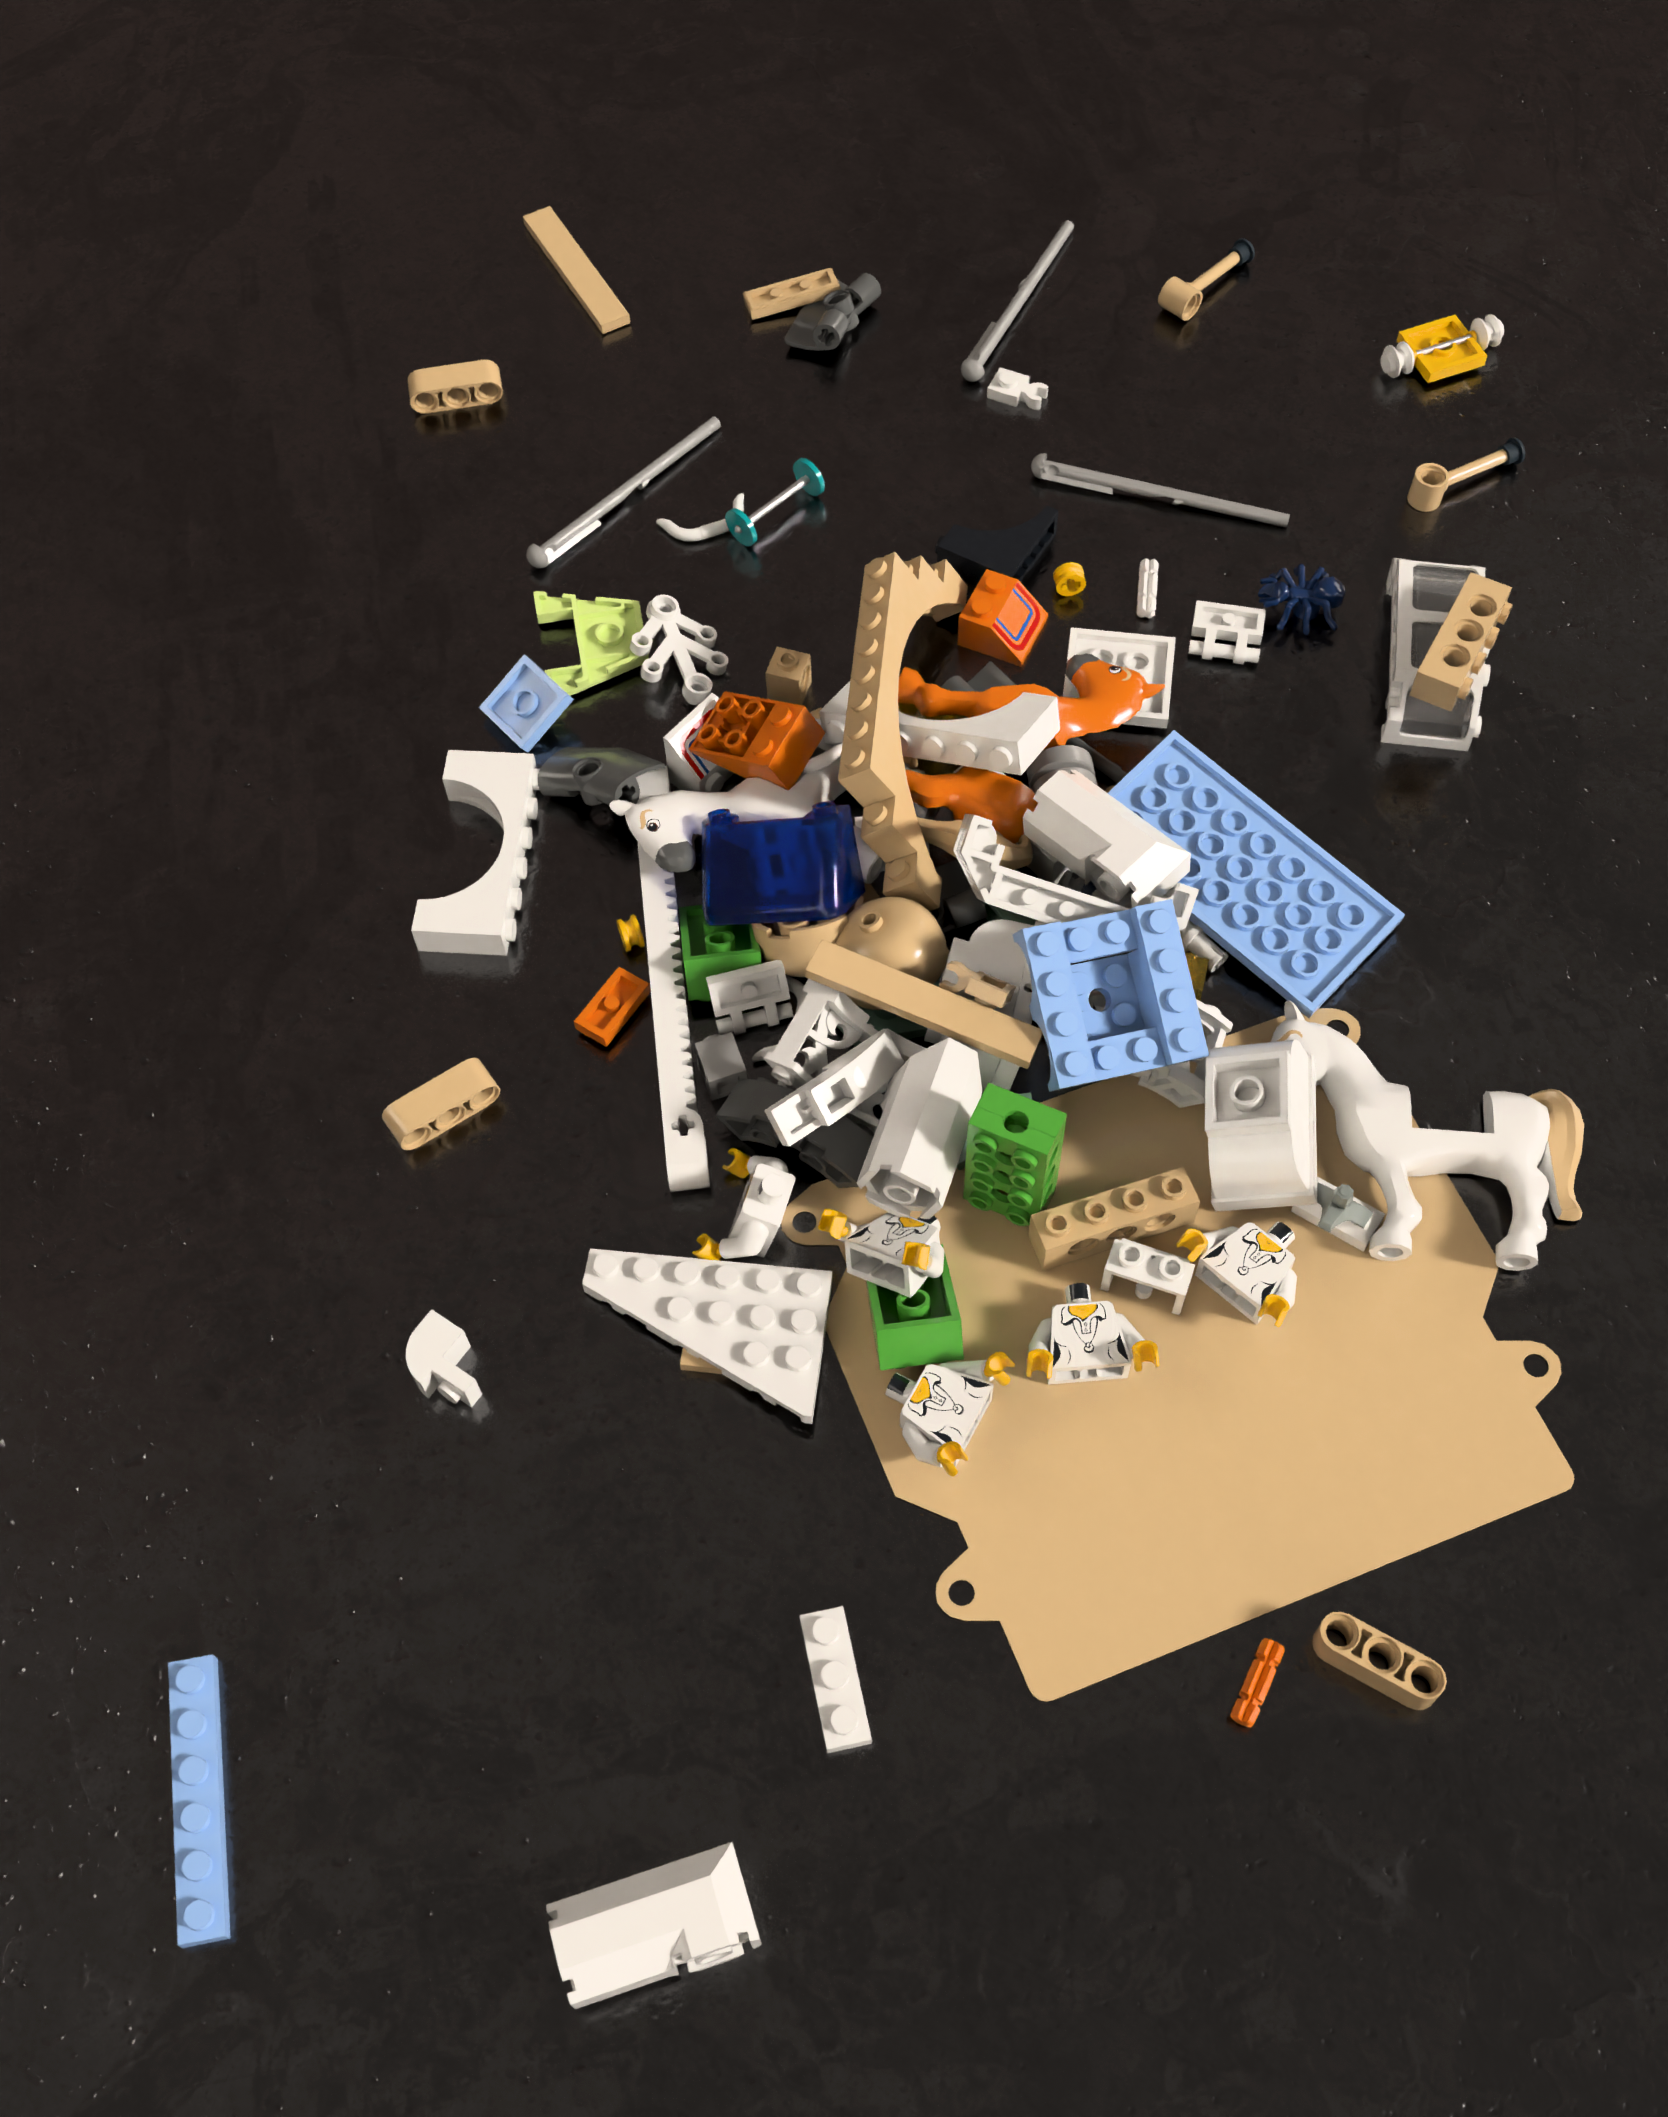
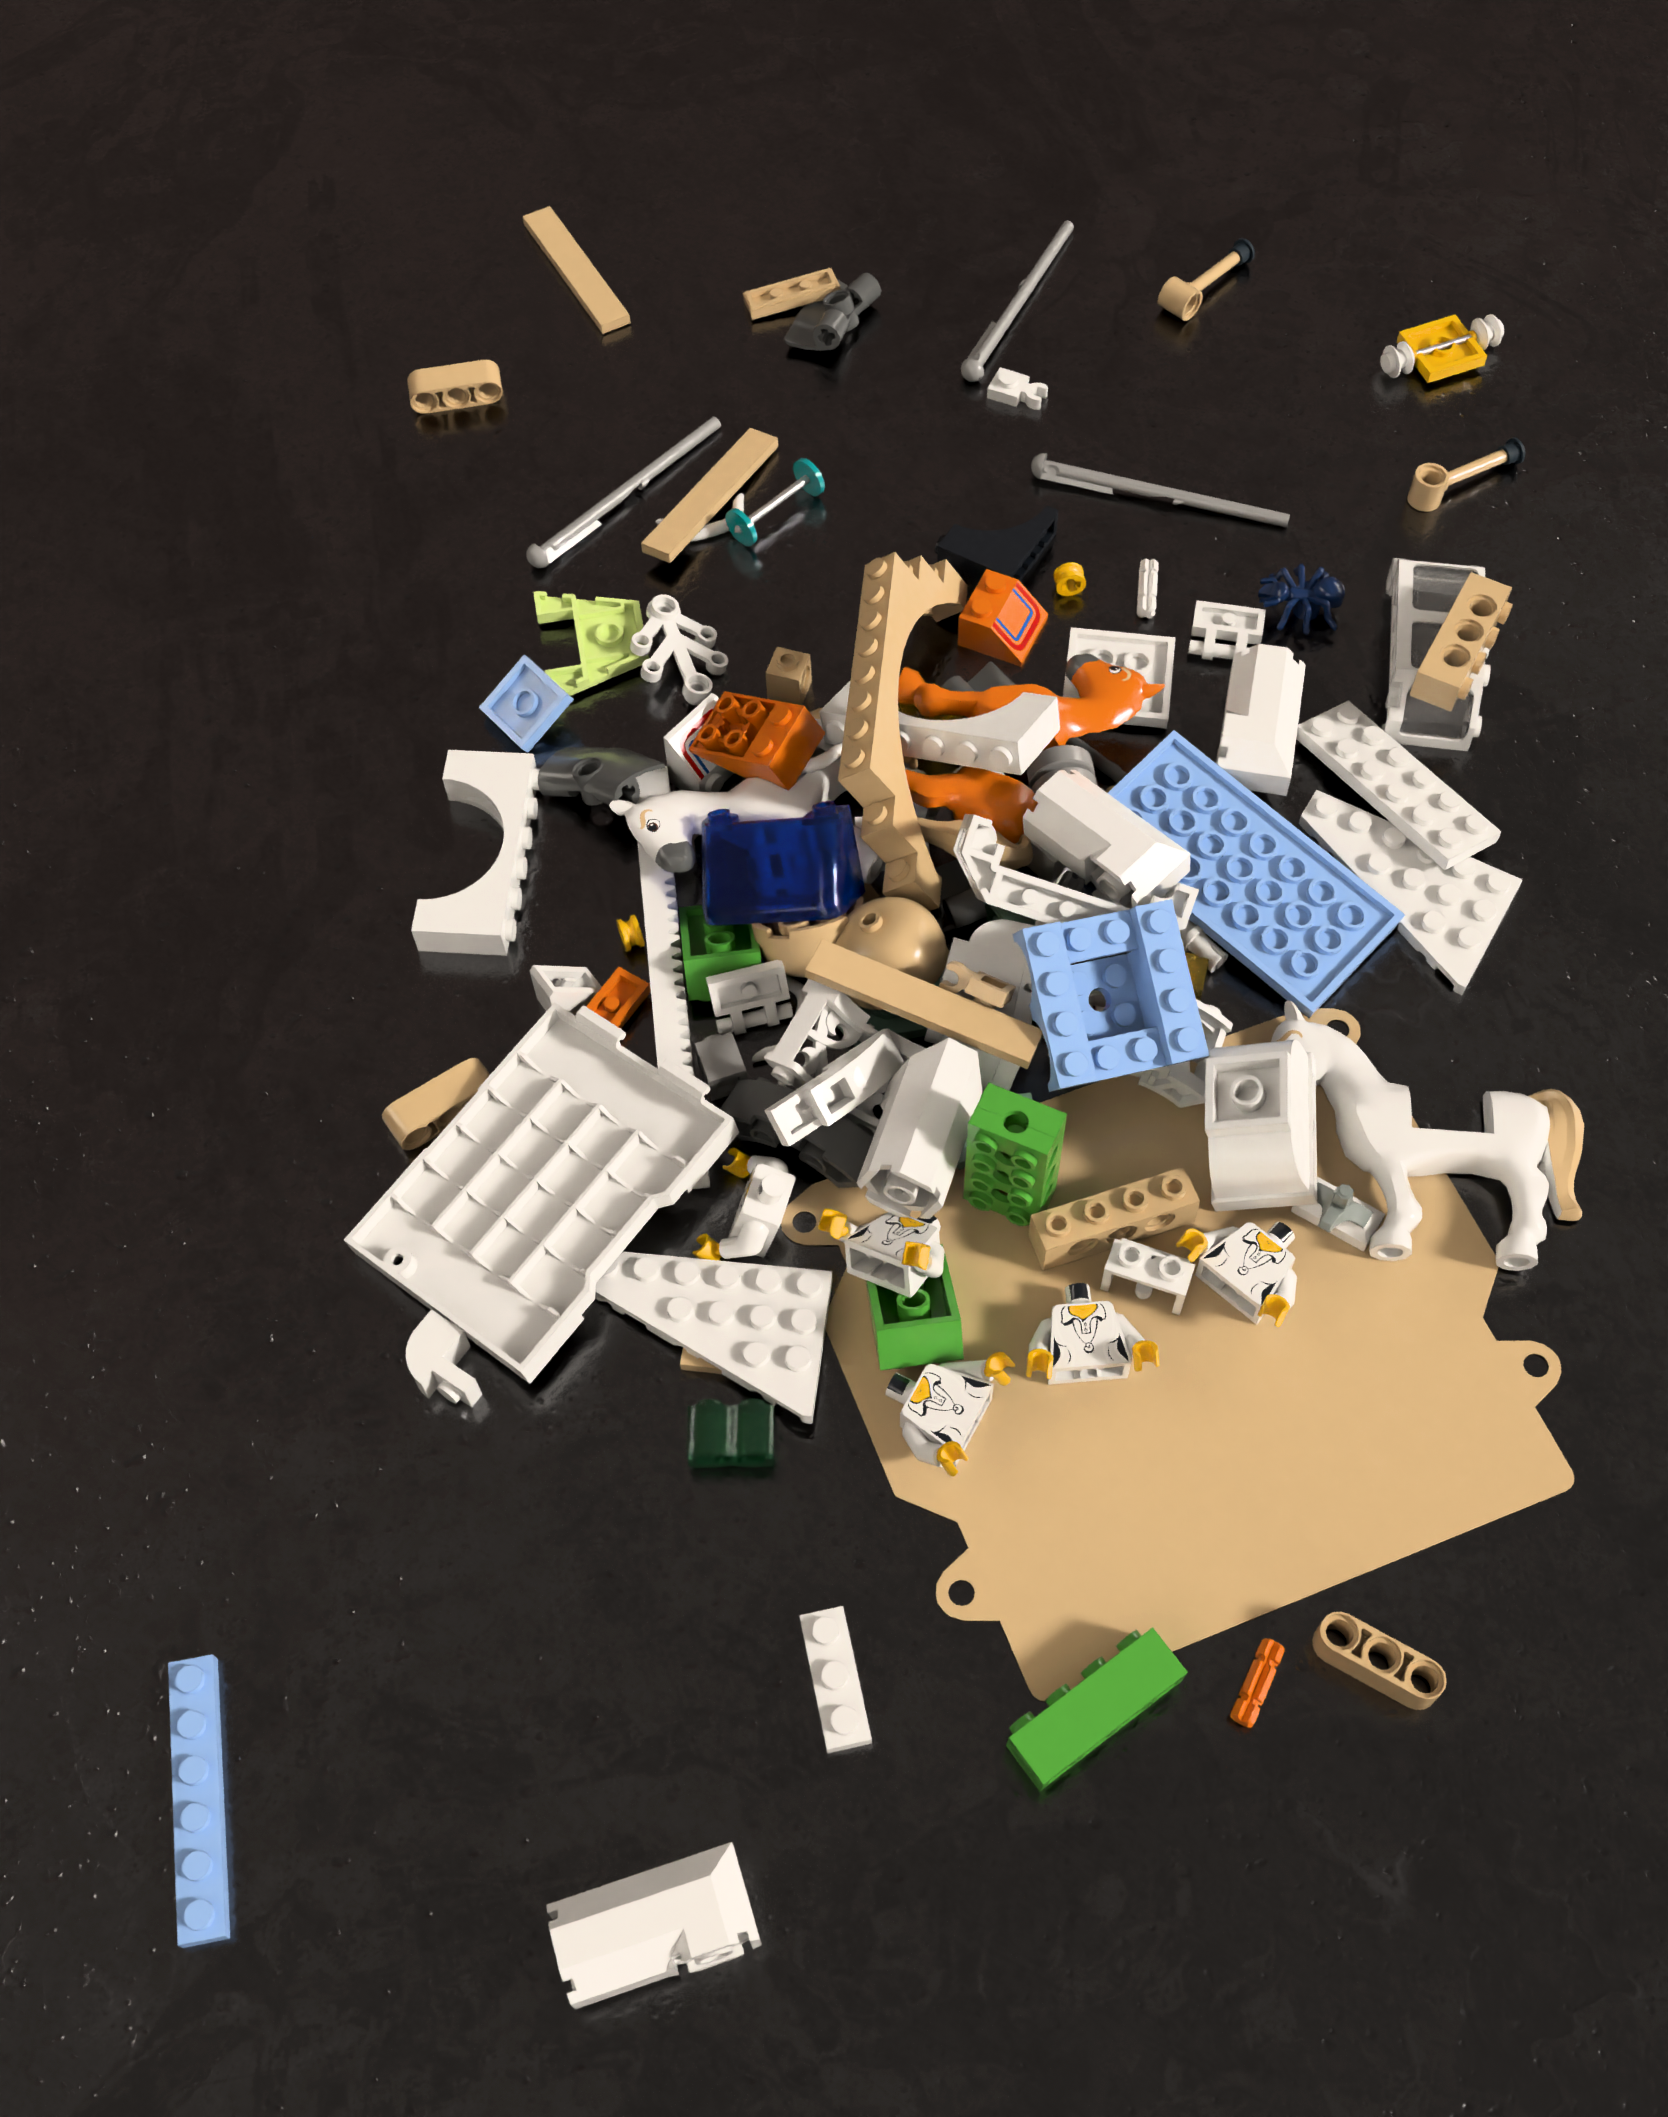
(542, 1186): none -> white piece
(564, 985): none -> white slope
(709, 495): none -> tan tile
(730, 1434): none -> clear green brick
(1094, 1708): none -> bright green brick
(1262, 718): none -> white brick
(1397, 785): none -> white plate
(1445, 911): none -> white wing

